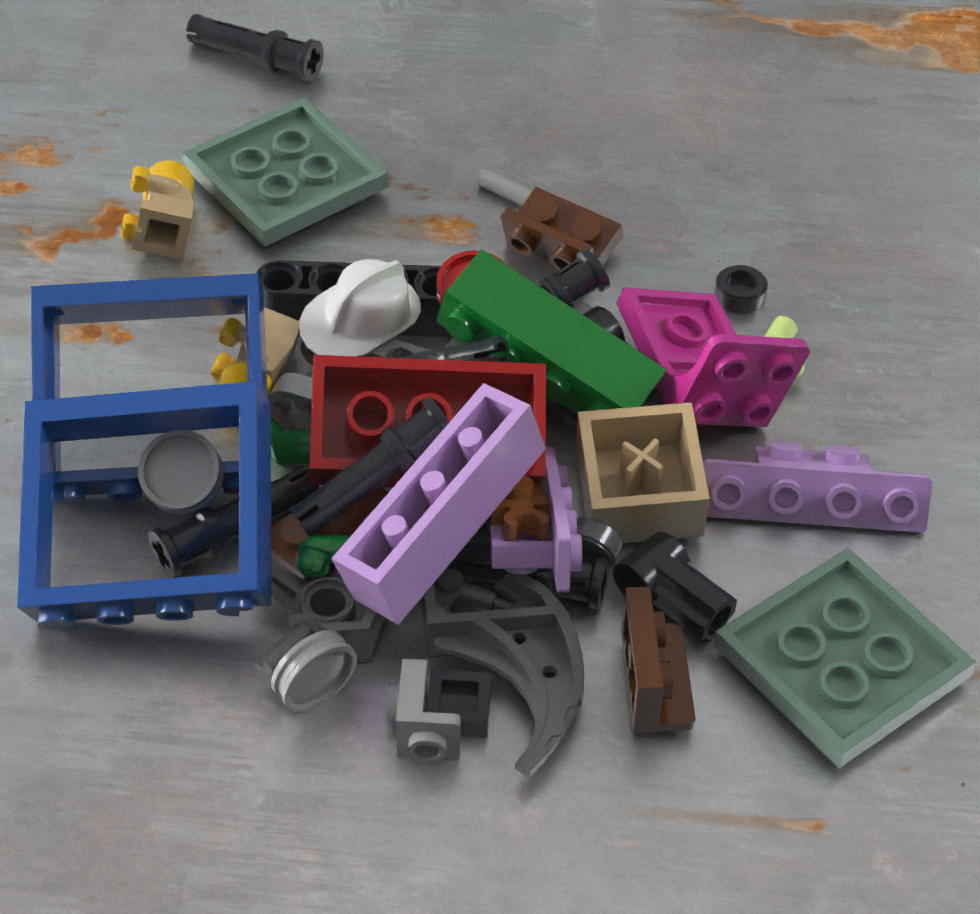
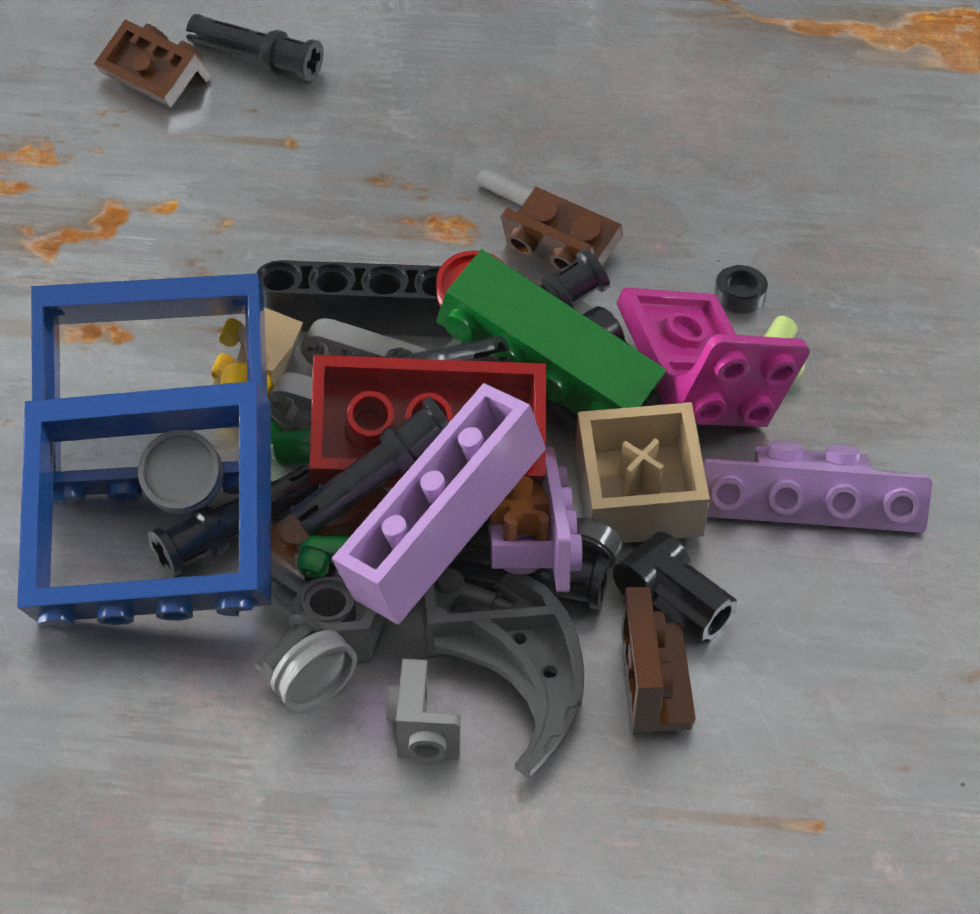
(151, 62): none -> reddish brown bracket
(164, 212): tan piece -> none
(285, 171): sand green plate -> none
(361, 310): white piece -> none
(462, 694): black tile -> none
(844, 656): sand green plate -> none

